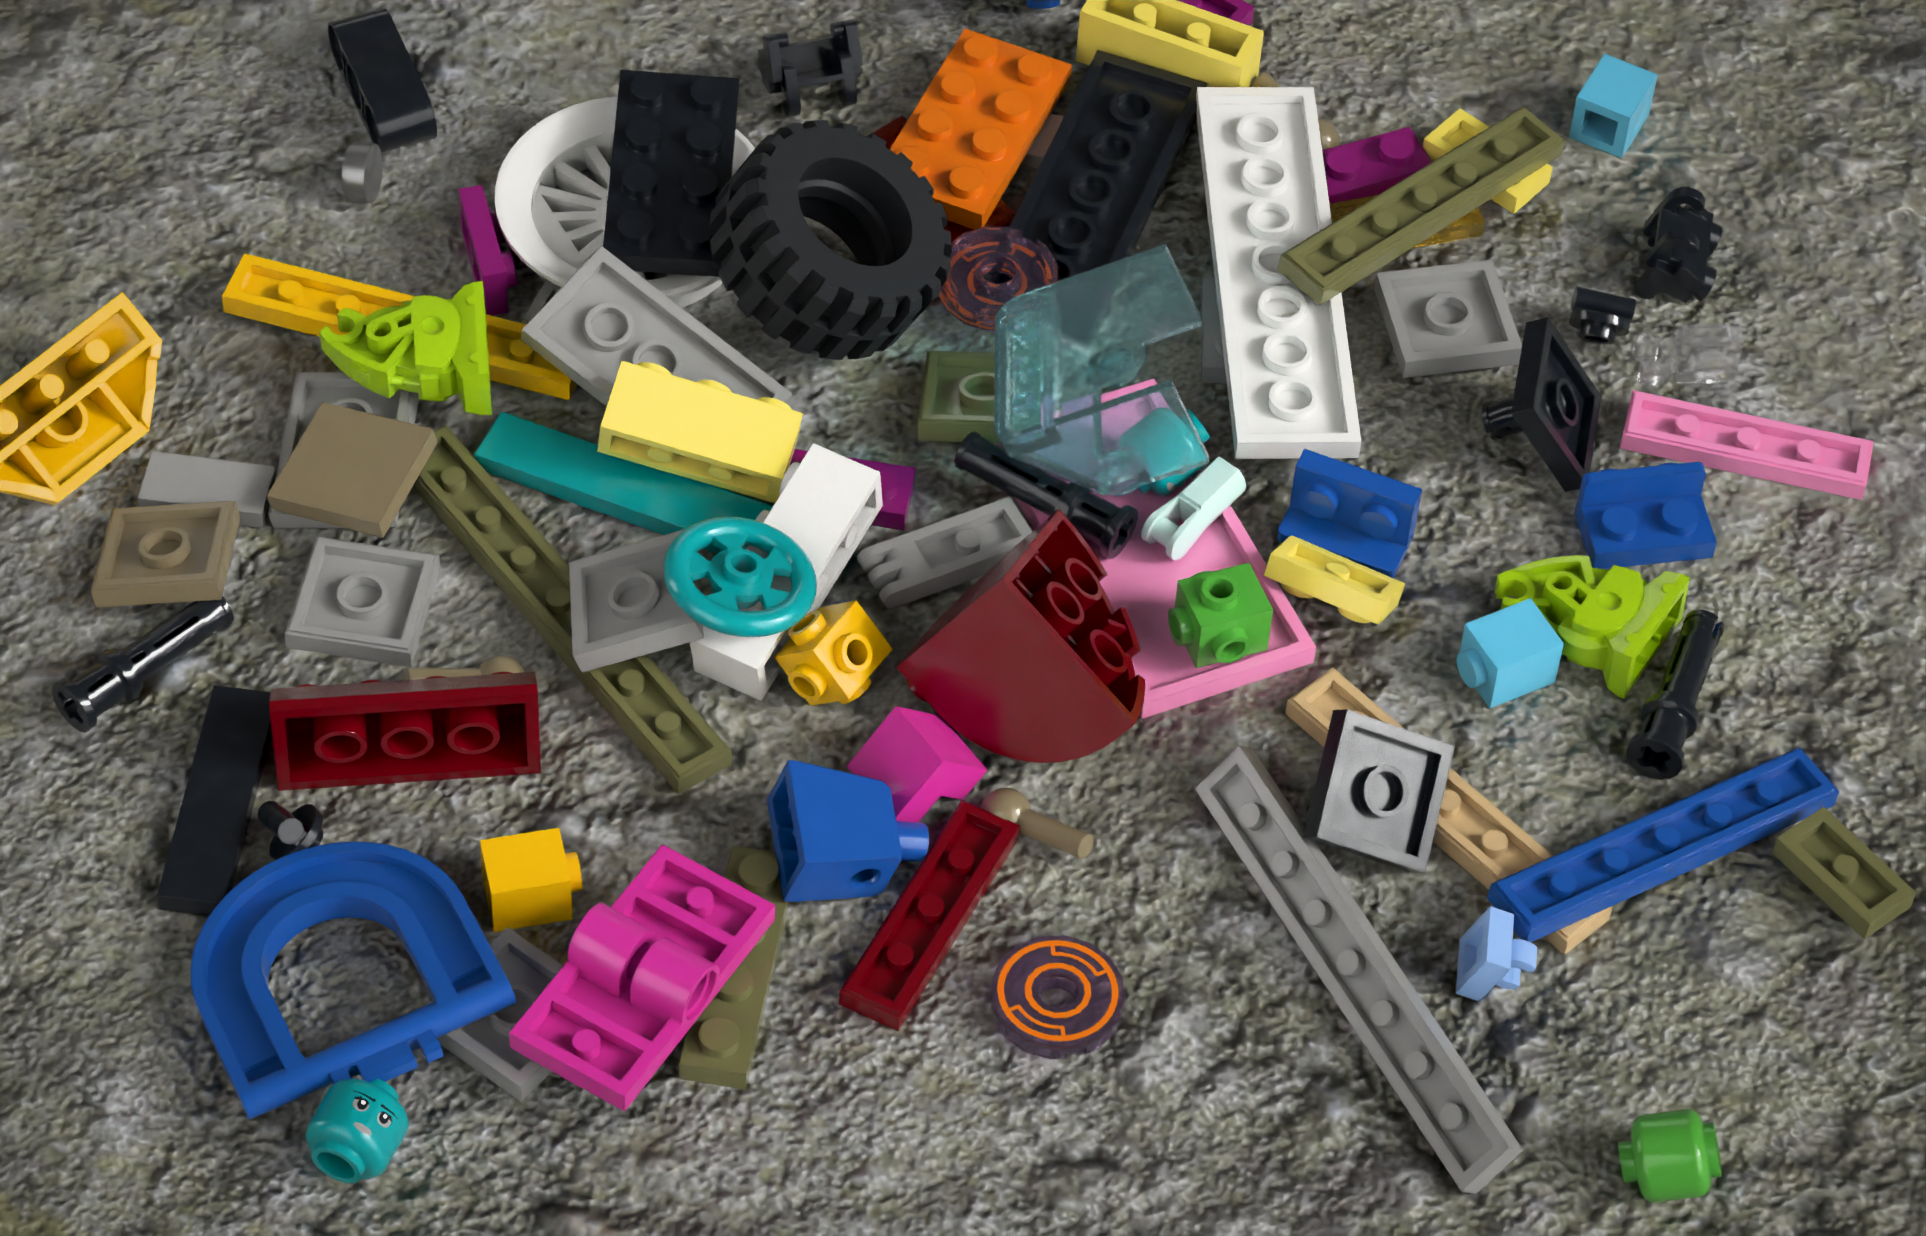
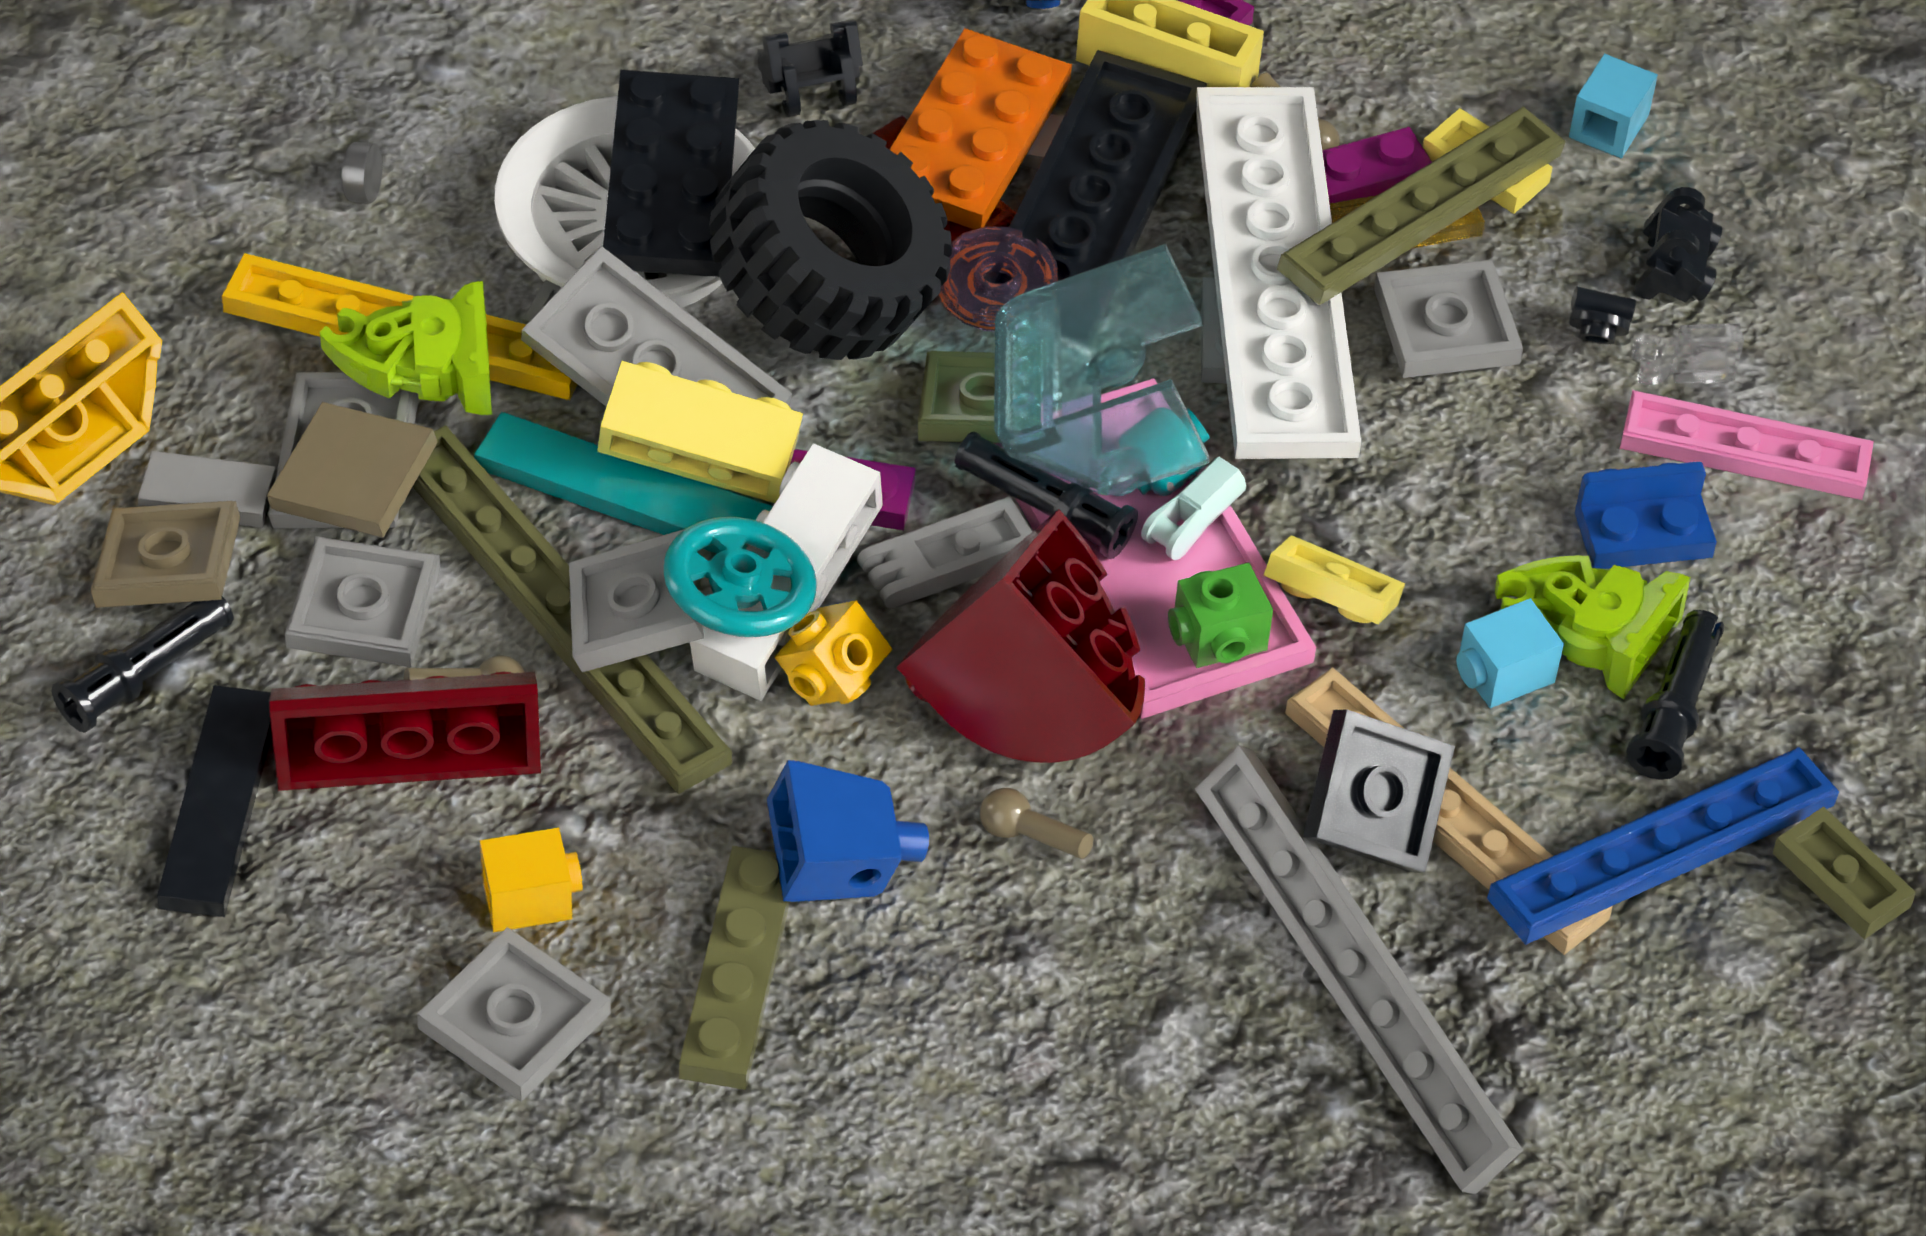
(291, 830): black plate -> none
(320, 885): blue piece -> none
(356, 1130): teal head -> none
(382, 80): black beam -> none
(482, 241): magenta plate -> none
(641, 976): dark pink plate -> none
(918, 761): dark pink piece -> none
(929, 915): dark red tile -> none
(1064, 965): clear purple tile -> none
(1351, 512): blue bracket -> none
(1492, 956): light blue tile -> none
(1550, 404): black tile -> none
(1671, 1155): bright green head -> none

